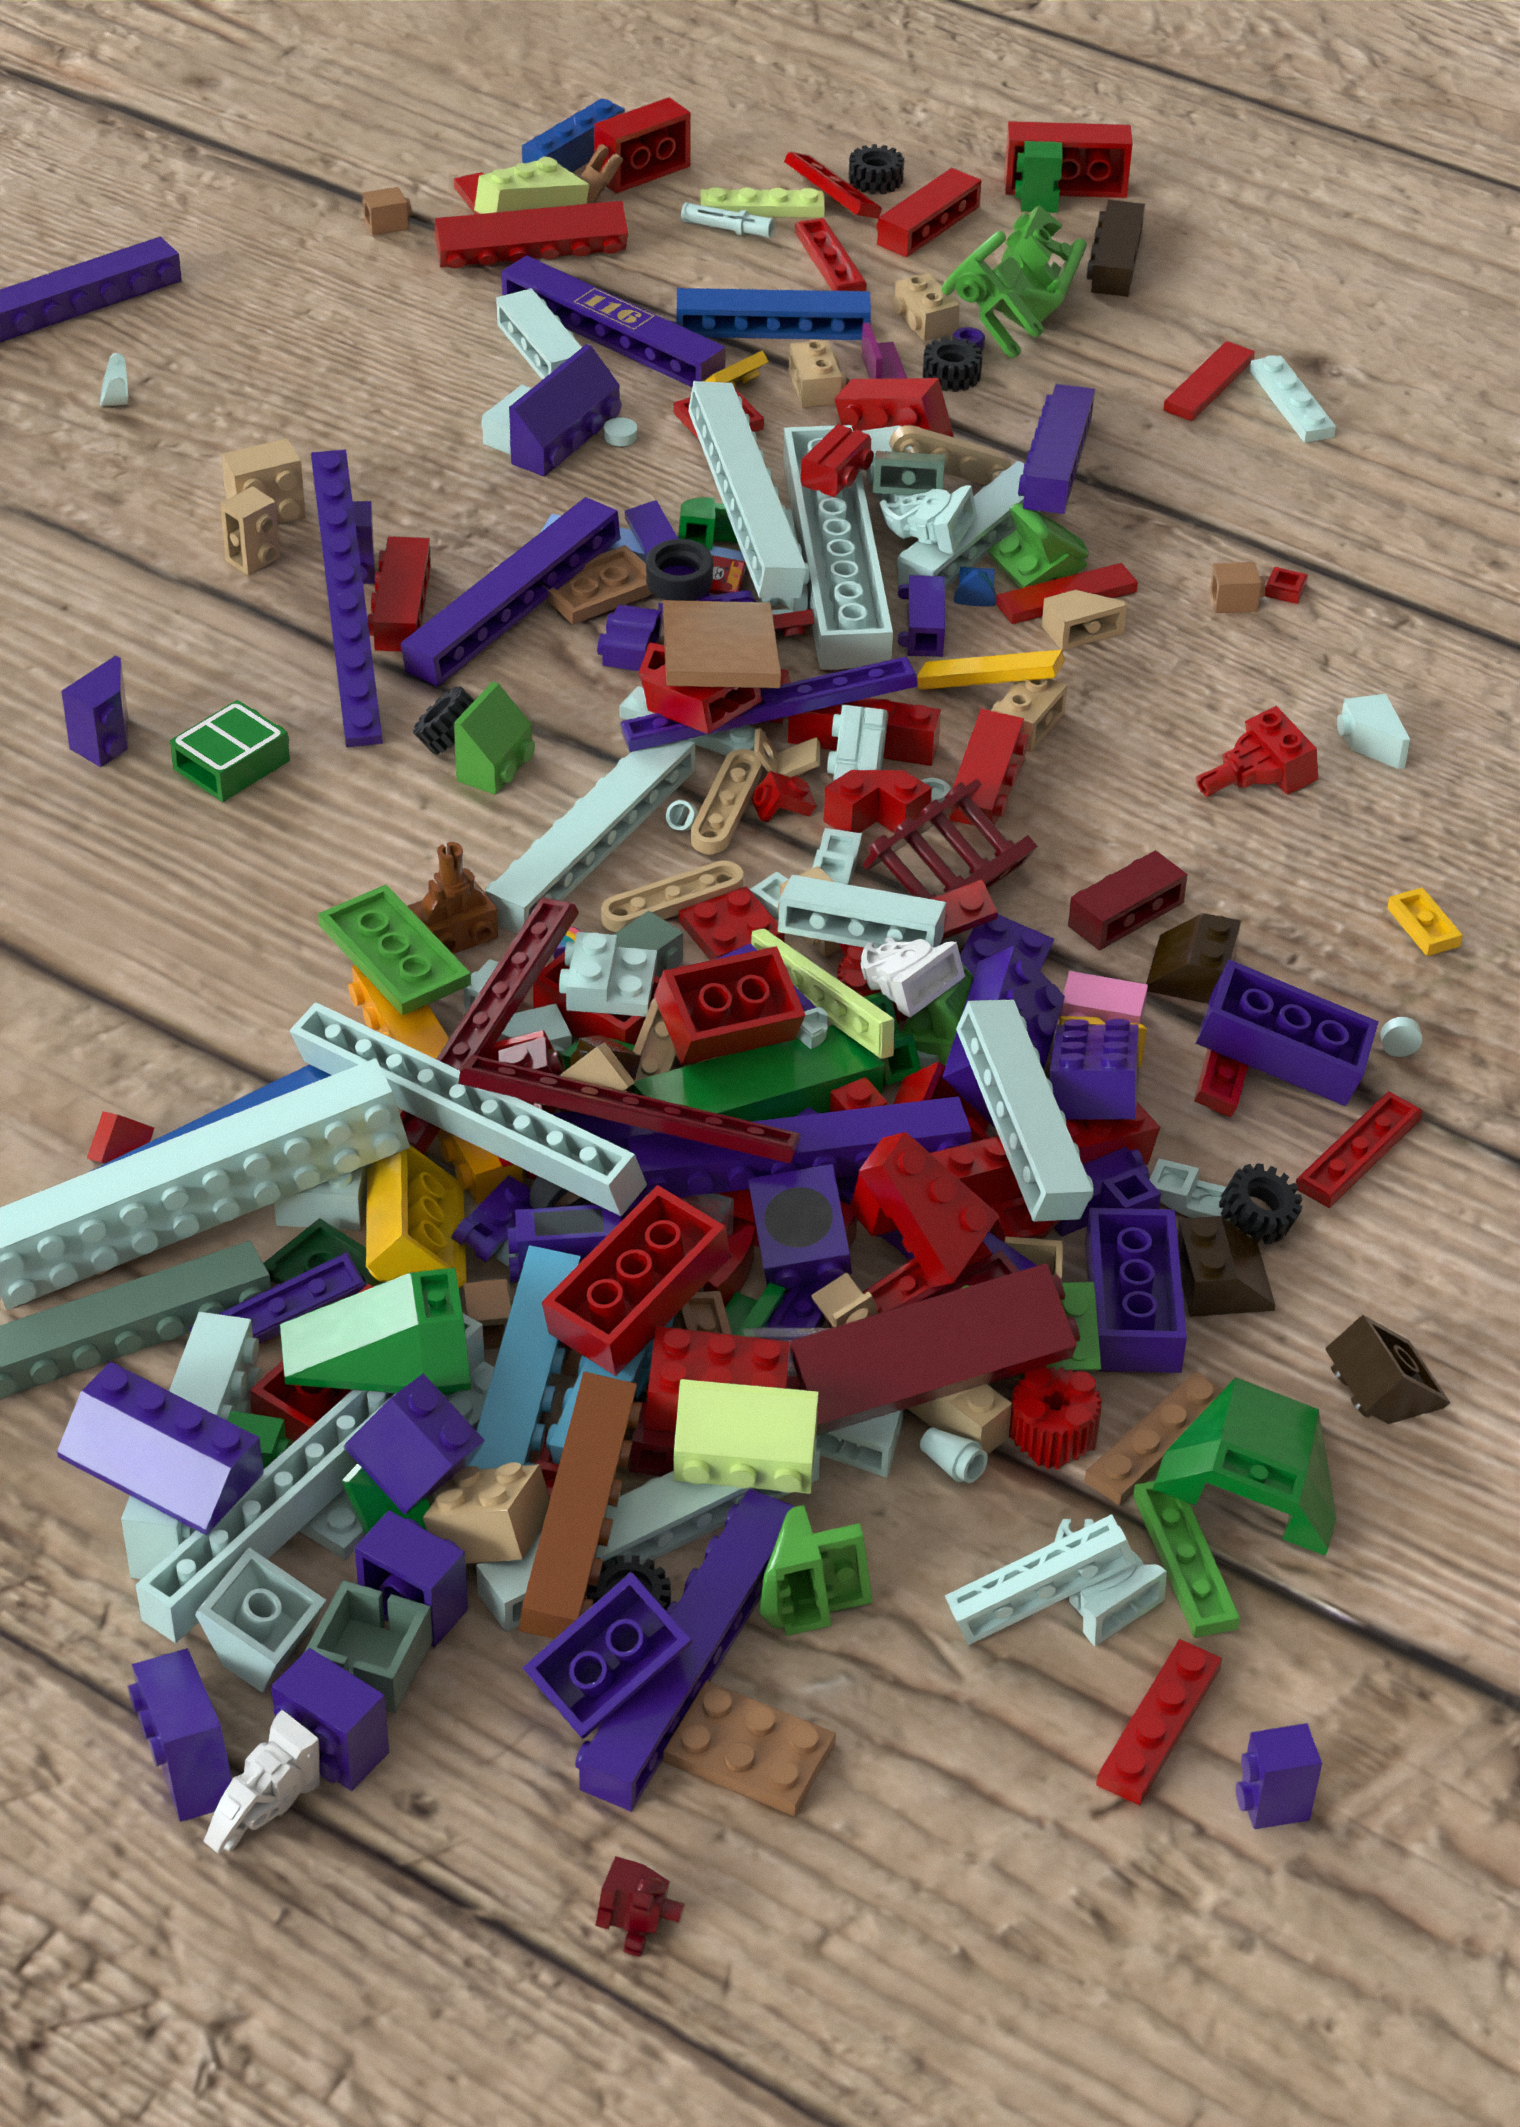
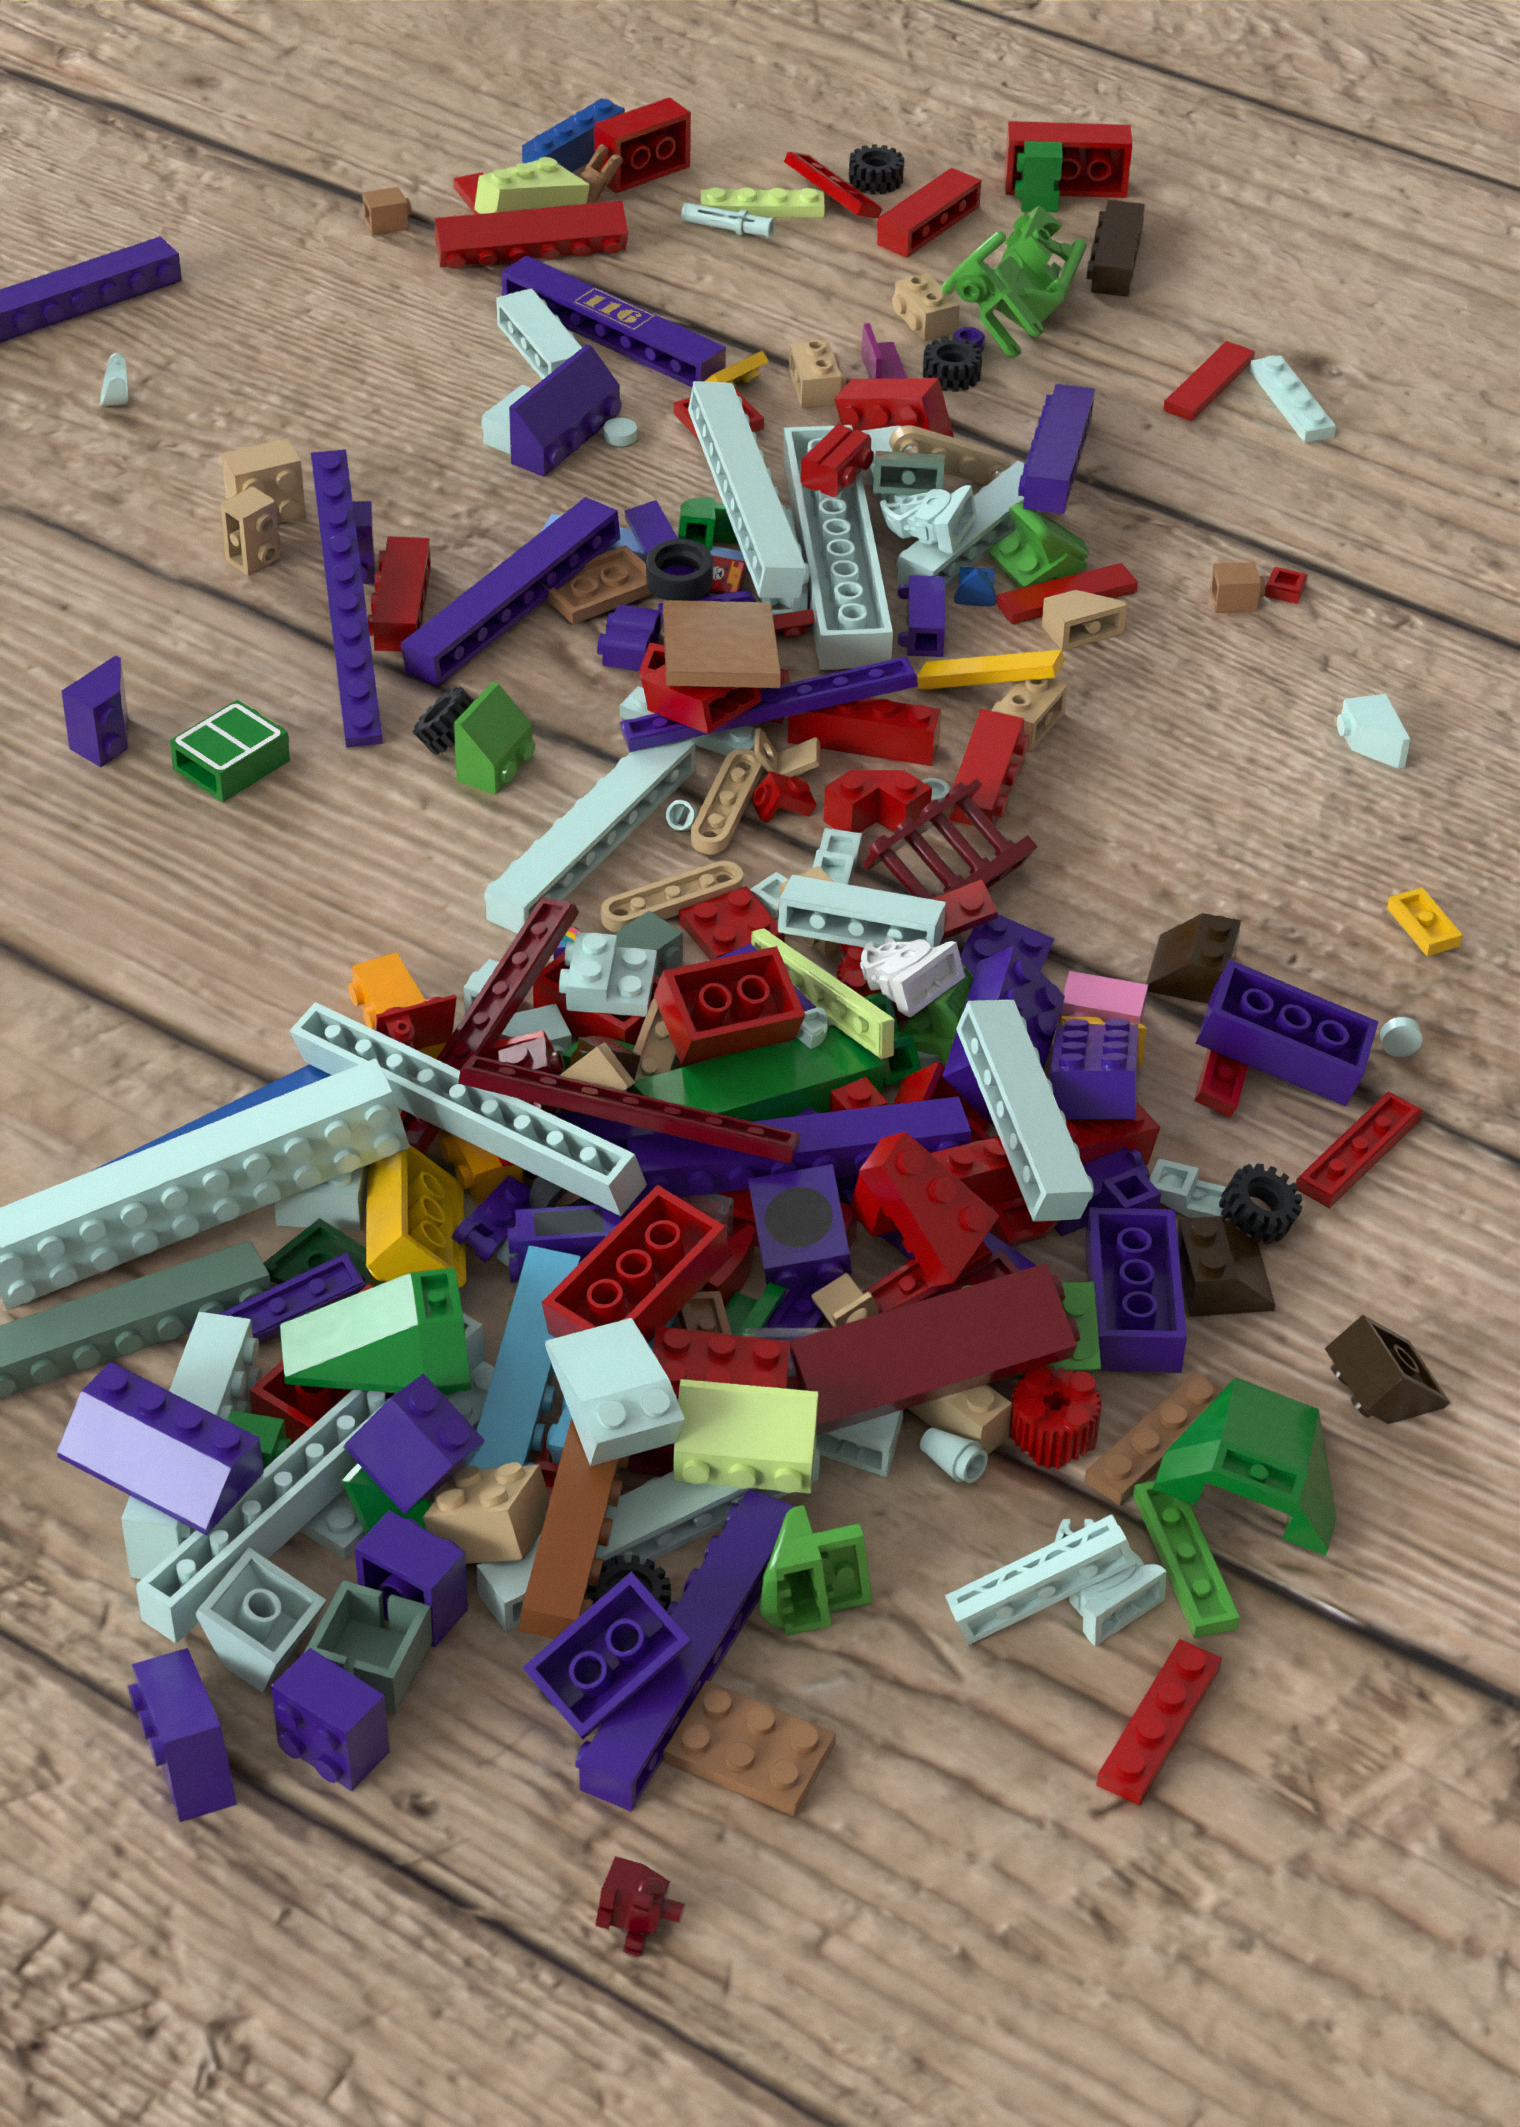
(117, 1136): red panel -> none
(269, 1785): white piece -> none
(394, 949): bright green plate -> none
(419, 1024): none -> red hinge
(456, 906): dark orange brick -> none
(489, 1305): medium nougat brick -> none
(615, 1391): none -> light aqua slope
(773, 313): blue brick -> none
(829, 256): red tile -> none
(860, 740): light aqua brick -> none
(1040, 1252): tan bracket -> none
(1127, 900): dark red brick -> none
(1266, 754): red brick -> none
(1279, 1776): dark purple brick -> none

